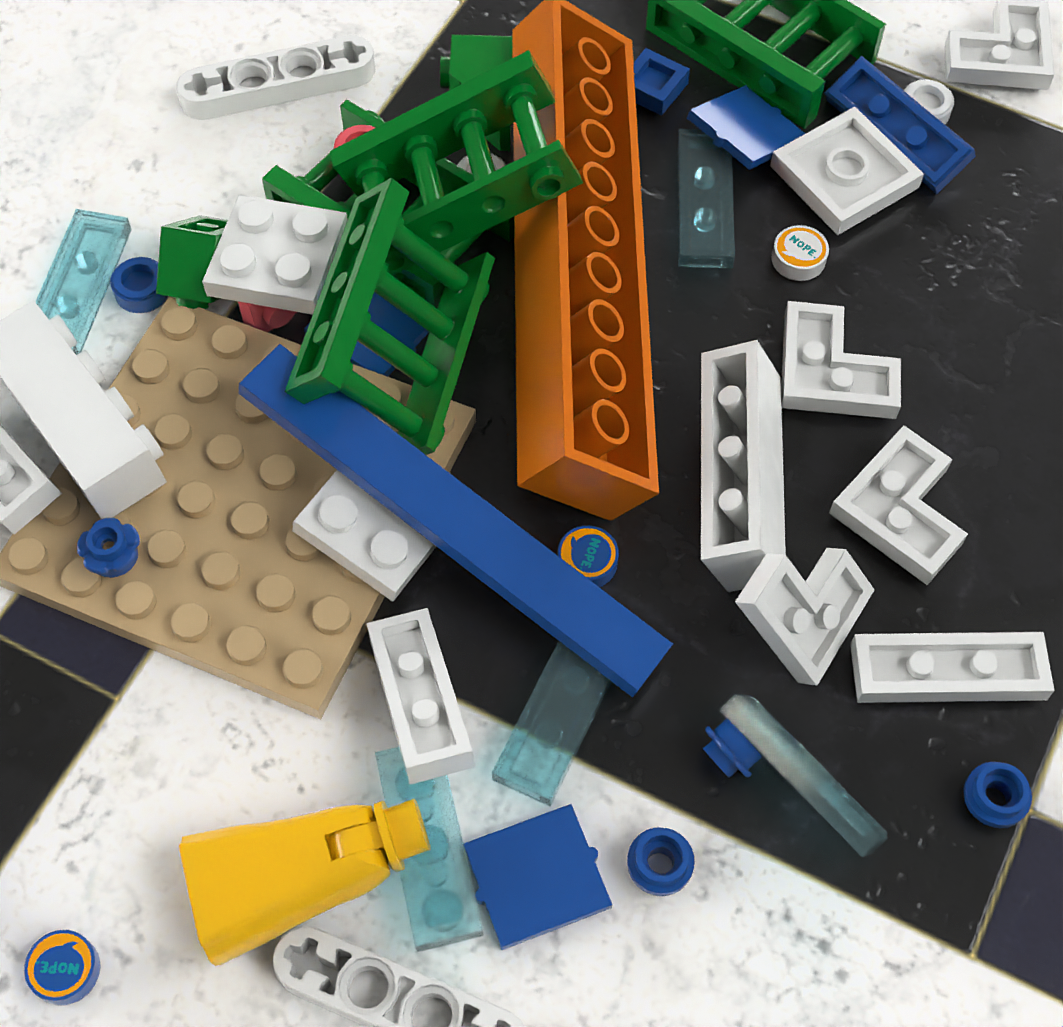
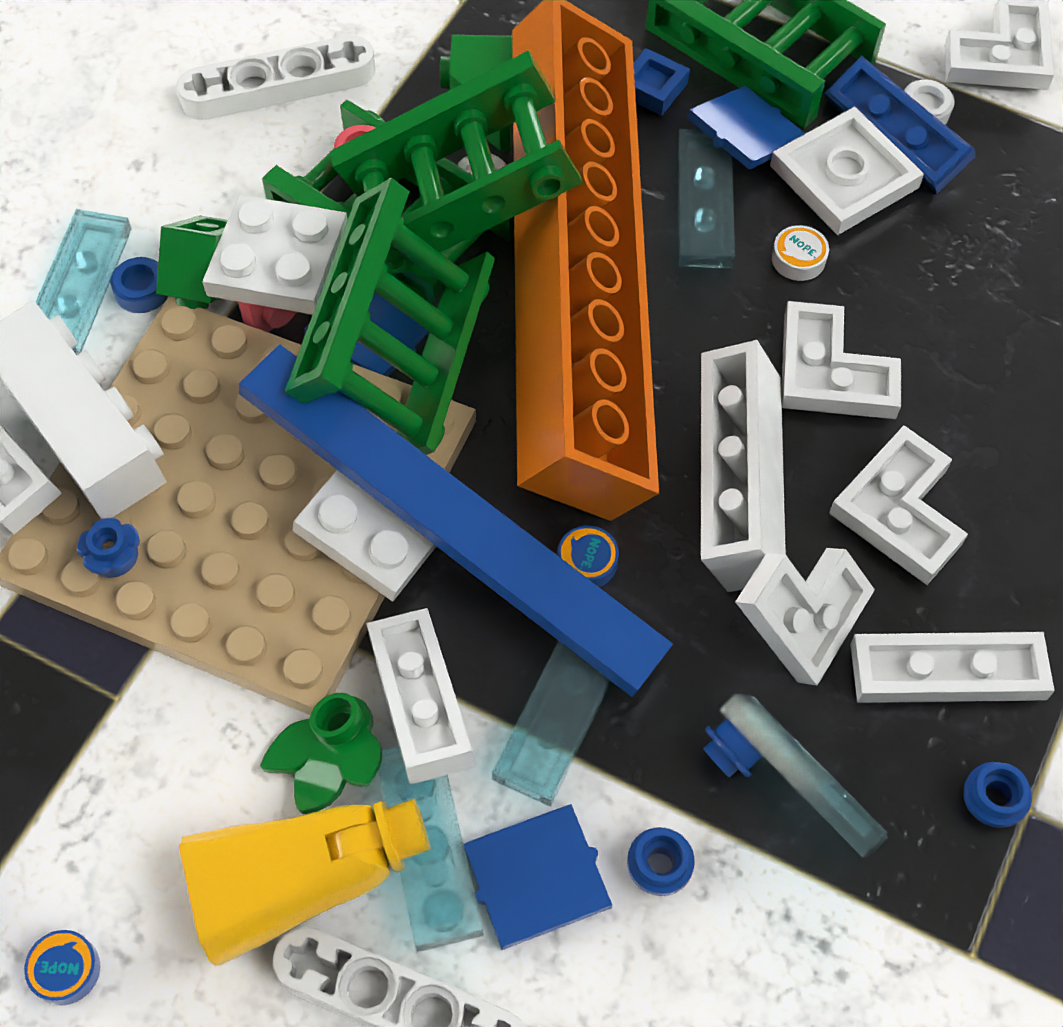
(327, 751): none -> green plate

